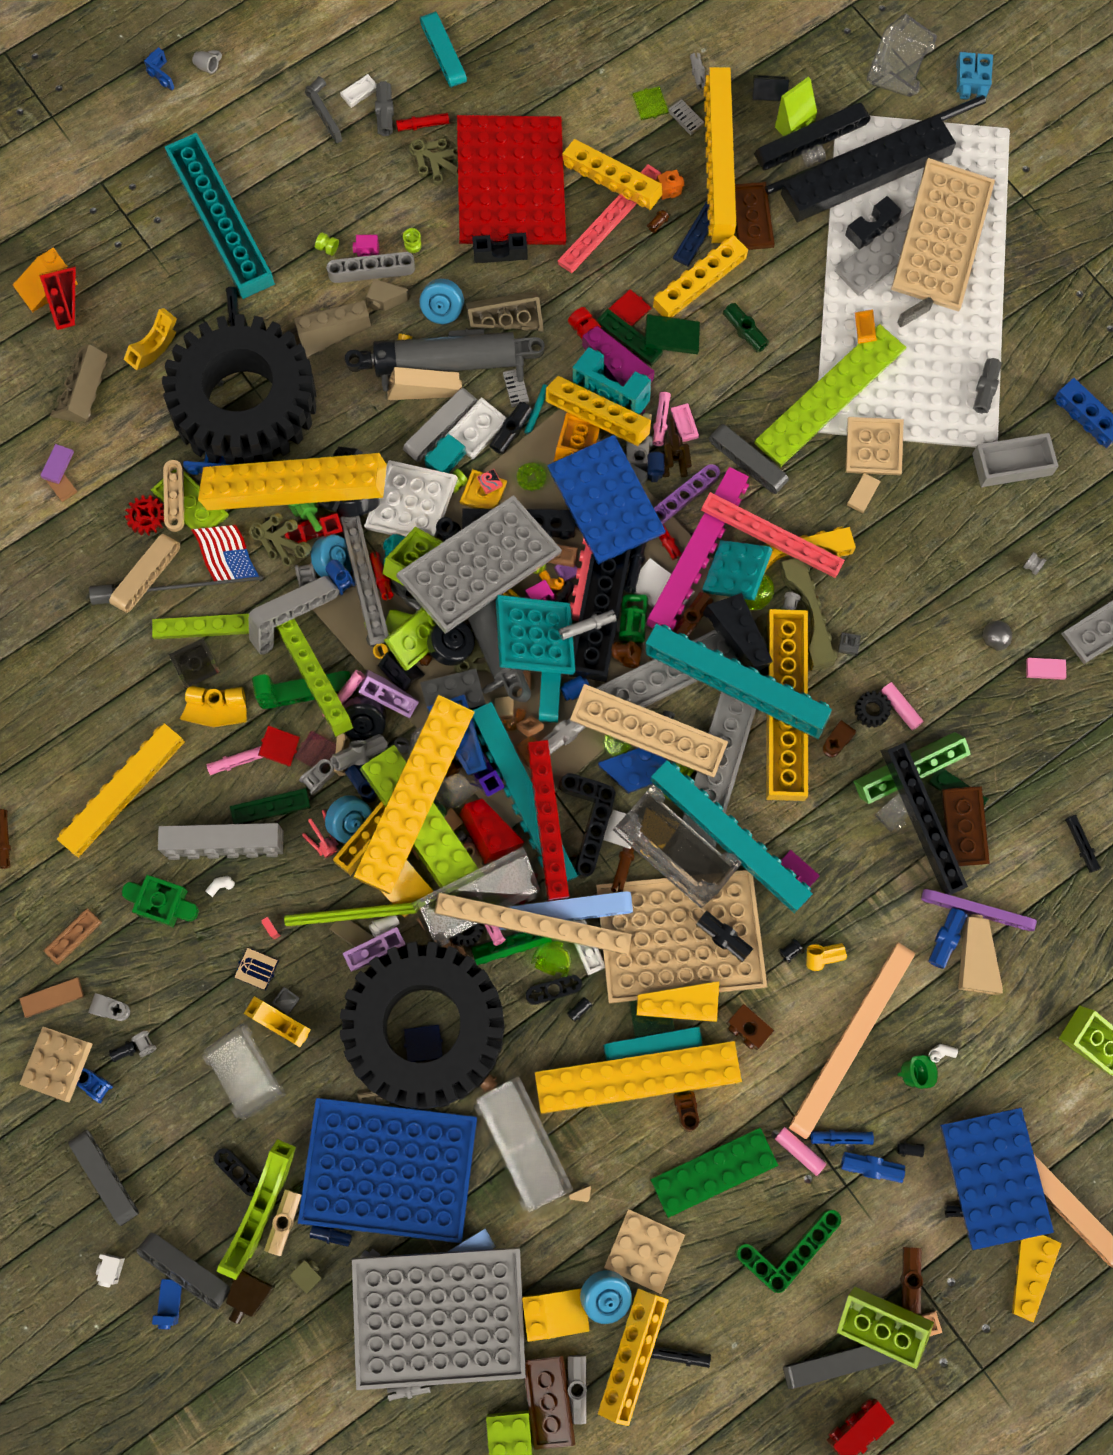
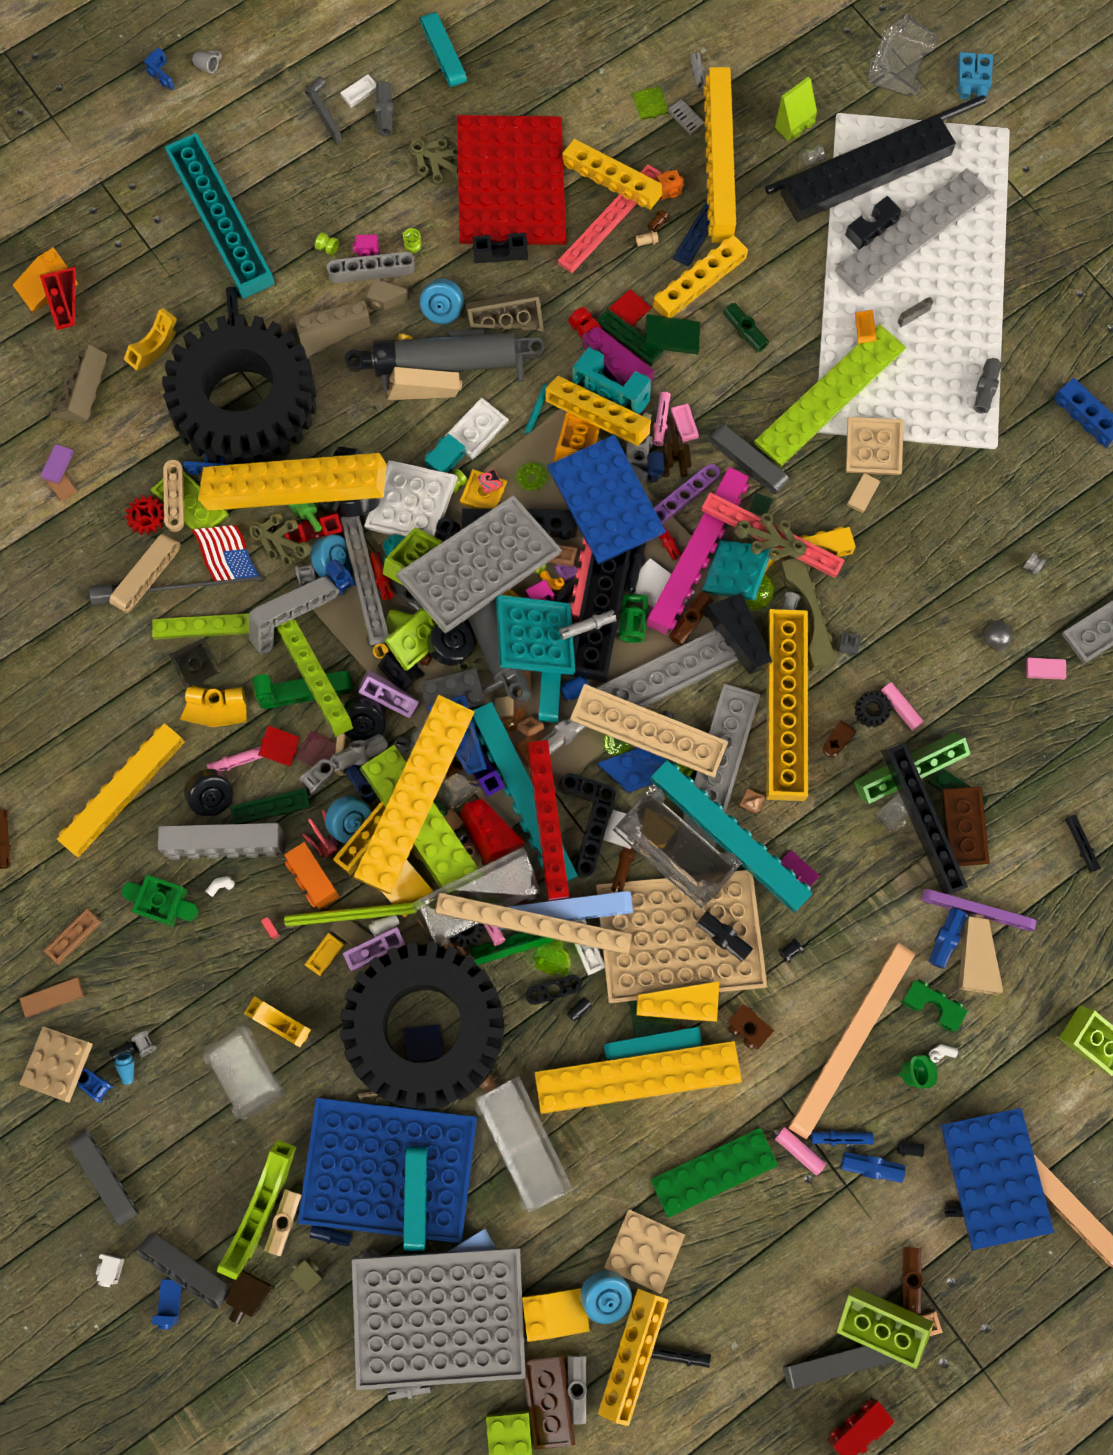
(106, 1007): light grey piece -> none
(125, 1067): none -> dark azure cone
(208, 792): none -> black wheel
(231, 1157): black beam -> none
(256, 969): piece -> none
(286, 1000): dark grey tile -> none
(310, 876): none -> orange brick
(324, 954): none -> yellow tile
(350, 686): bright pink pin -> none
(415, 1199): none -> teal beam
(421, 122): red pin -> none
(439, 425): light grey beam -> none
(515, 389): light grey tile -> none
(517, 419): black piece -> none
(581, 1195): tan slope -> none
(627, 654): reddish brown piece -> none
(647, 238): none -> tan pin
(686, 1109): reddish brown piece -> none
(738, 681): teal brick -> none
(751, 801): none -> medium nougat tile
(753, 216): reddish brown tile -> none
(760, 504): none -> clear green tile
(769, 87): black panel -> none
(791, 546): none -> olive plant
(793, 1255): green beam -> none
(811, 135): black beam -> none
(818, 955): yellow piece -> none
(943, 234): tan plate -> none
(950, 1013): none -> green arch
(1015, 460): light grey piece -> none
(1033, 1272): yellow wing -> none

